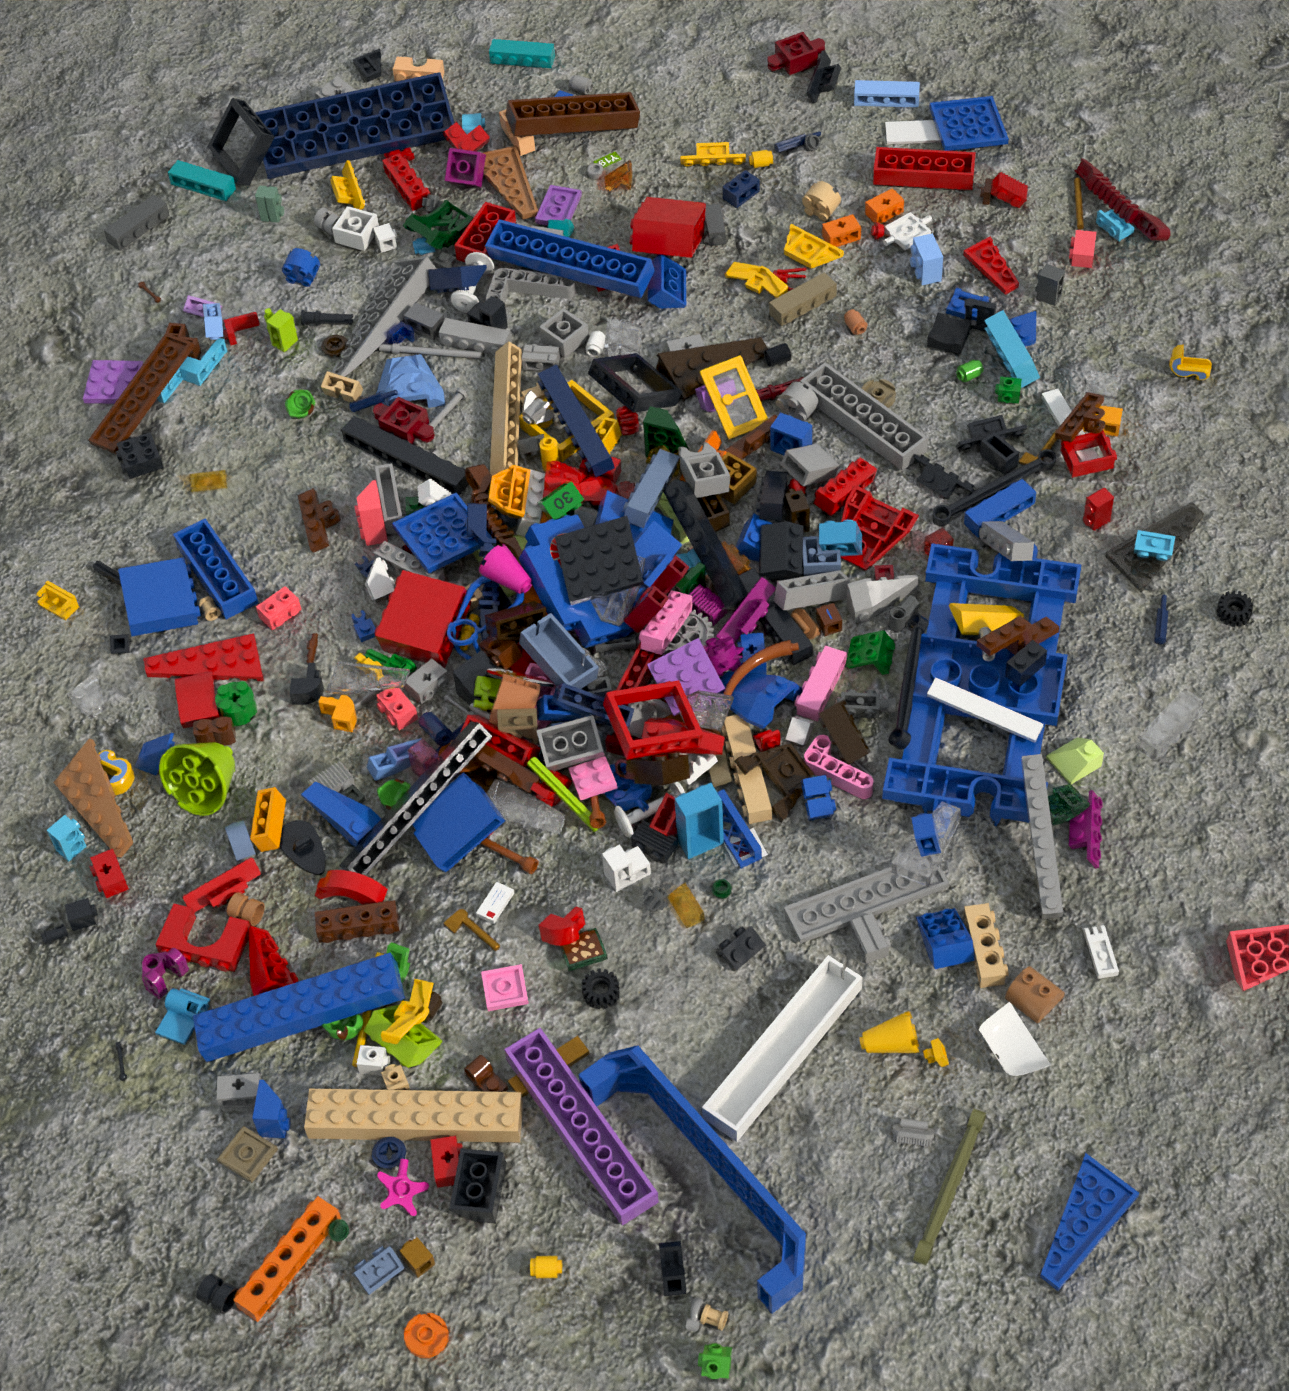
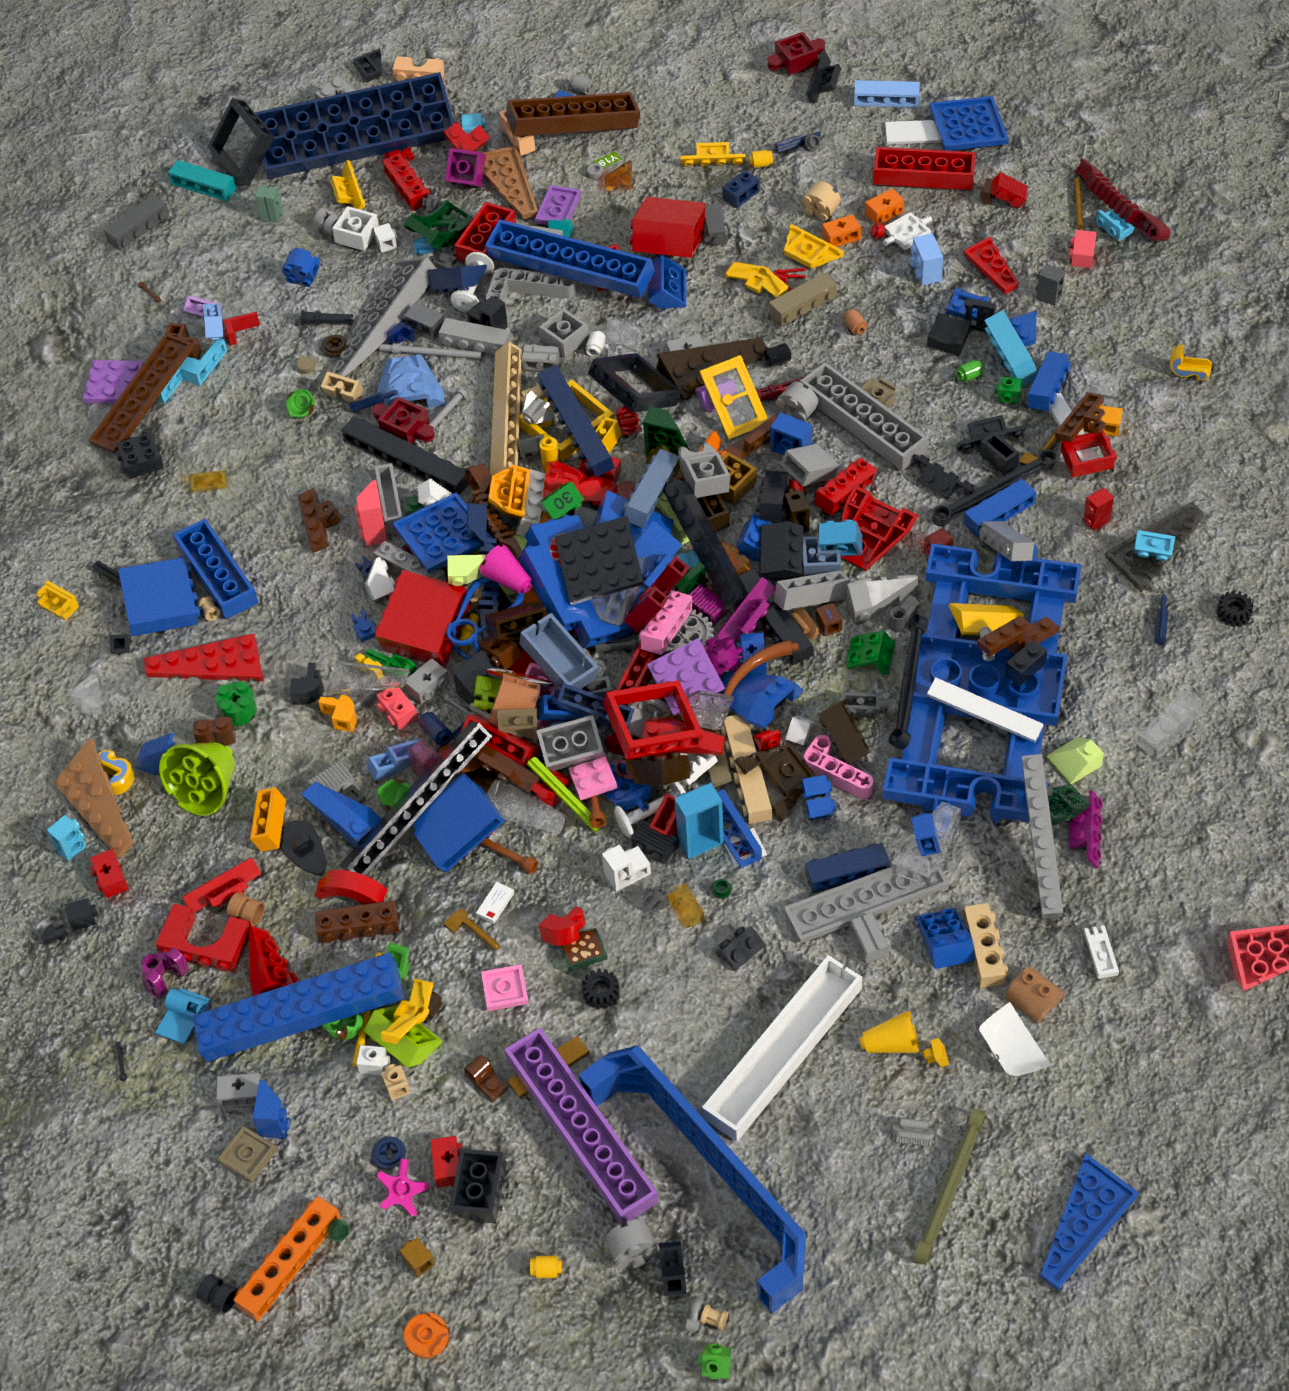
(196, 698): red slope -> none
(240, 840): sand blue brick -> none
(278, 608): coral brick -> none
(281, 329): lime brick -> none
(306, 364): none -> dark tan tile
(311, 646): reddish brown piece -> none
(378, 1269): sand blue bracket -> none
(414, 1115): tan brick -> none
(464, 568): none -> yellowish green slope
(522, 53): teal brick -> none
(631, 1244): none -> light grey brick
(820, 683): bright pink brick -> none
(845, 867): none -> dark blue brick
(883, 571): dark red plate -> none
(1048, 381): none -> blue brick

